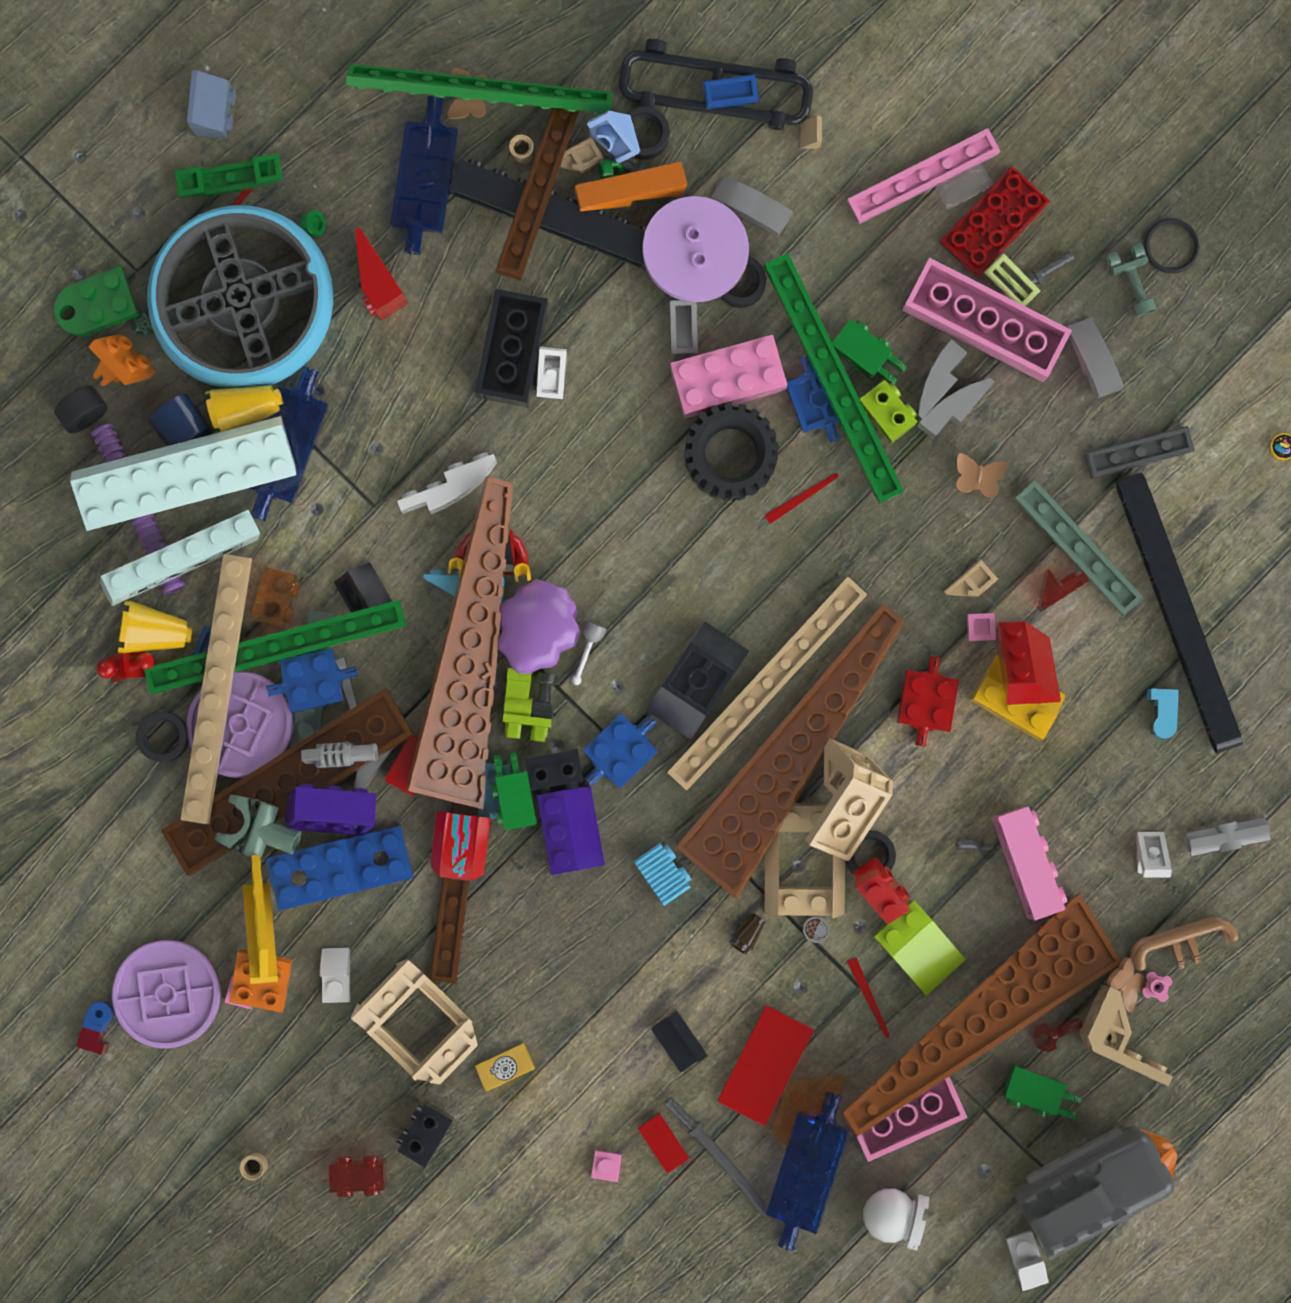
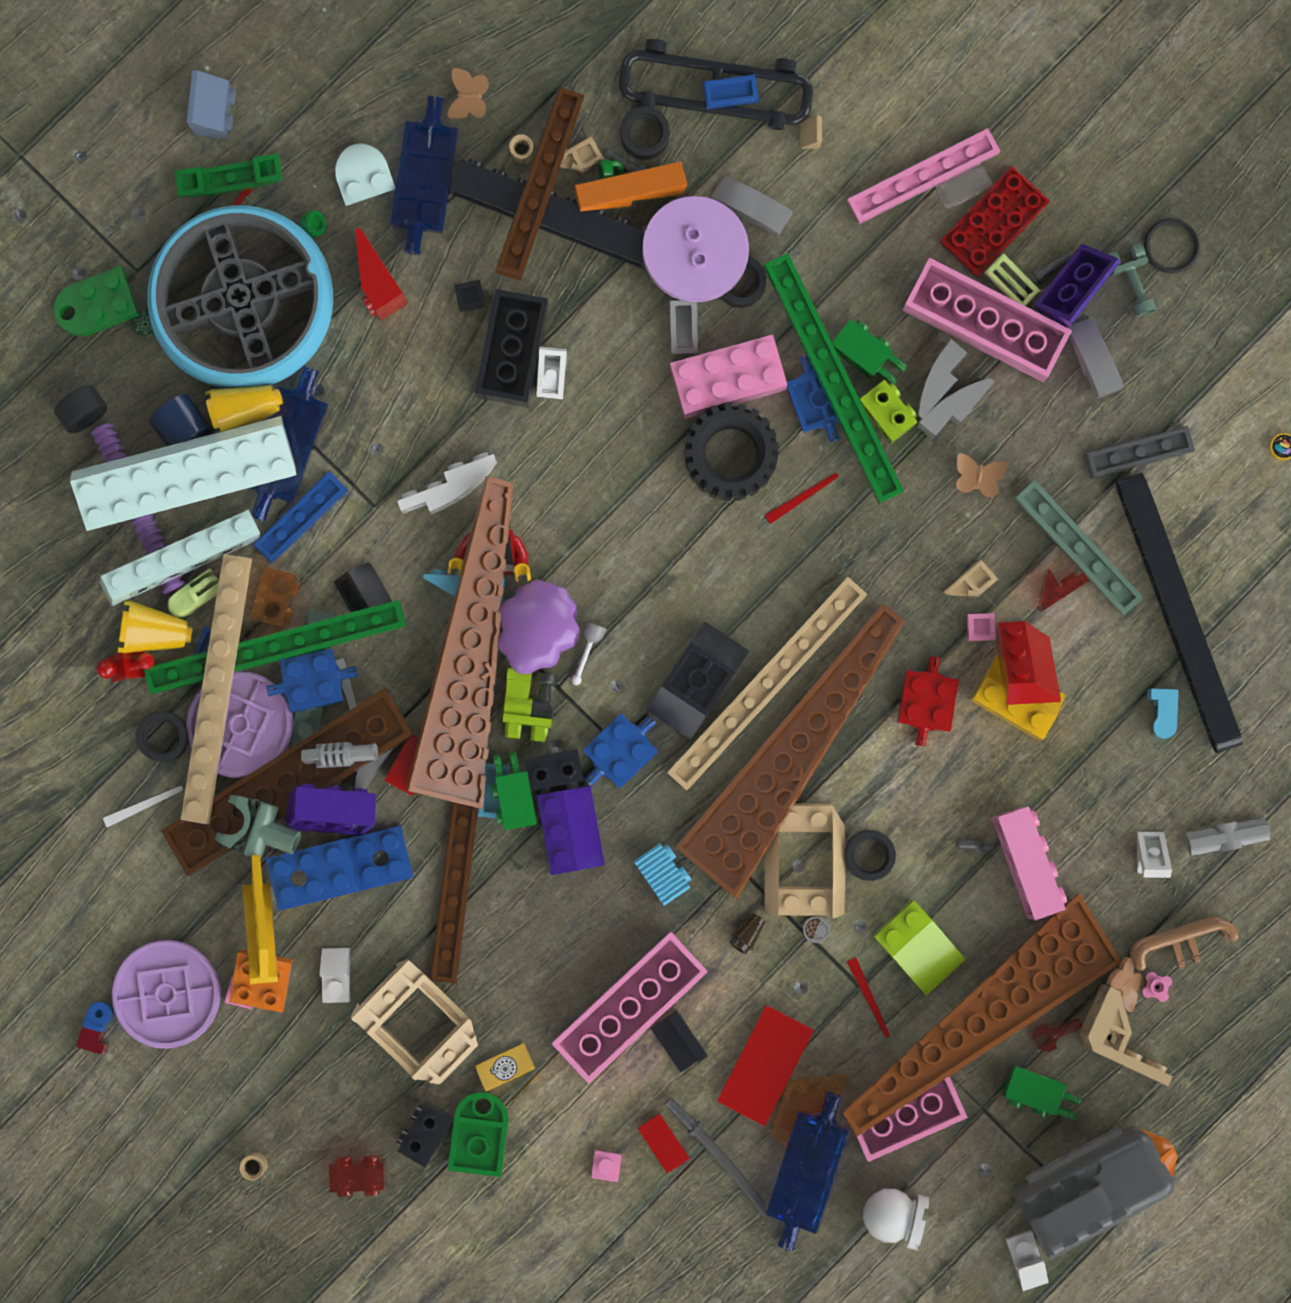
(120, 361): orange plate -> none
(125, 813): none -> white sticker
(194, 594): none -> yellowish green arm
(300, 517): none -> blue tile
(362, 173): none -> light aqua slope
(460, 846): red slope -> none
(470, 296): none -> black plate
(479, 88): green plate -> none
(479, 1137): none -> green plate
(615, 134): light blue slope -> none
(629, 1007): none -> bright pink brick
(858, 798): tan bracket -> none
(882, 890): red brick -> none
(1076, 285): none -> dark purple slope

